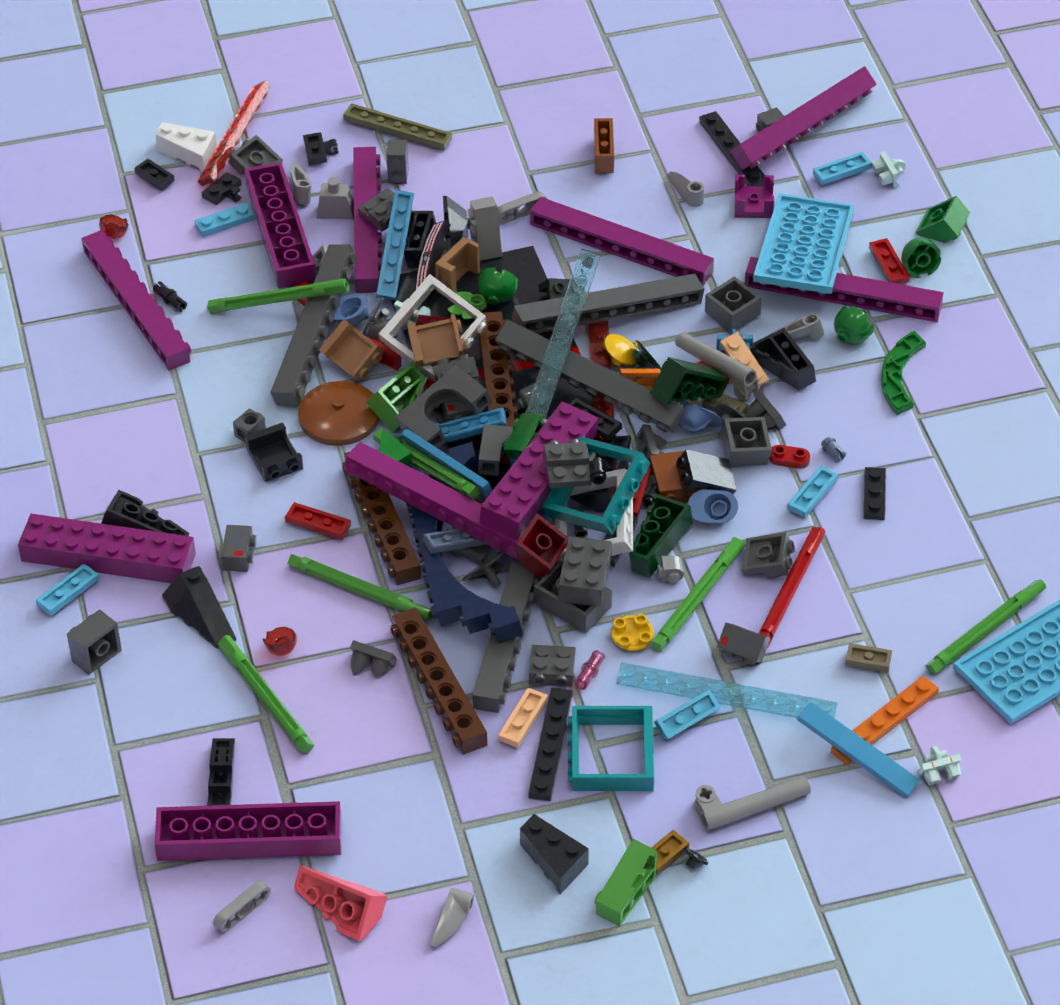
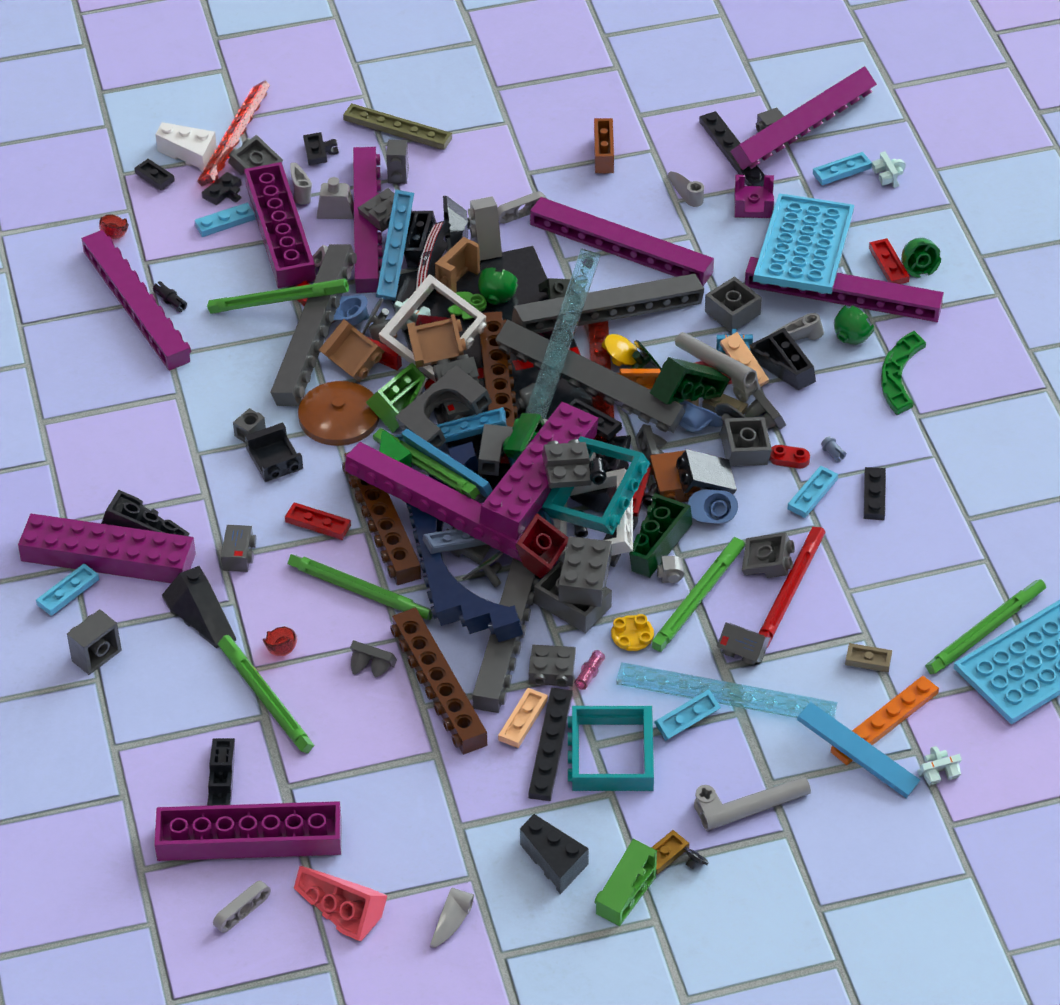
(944, 220): green slope -> none

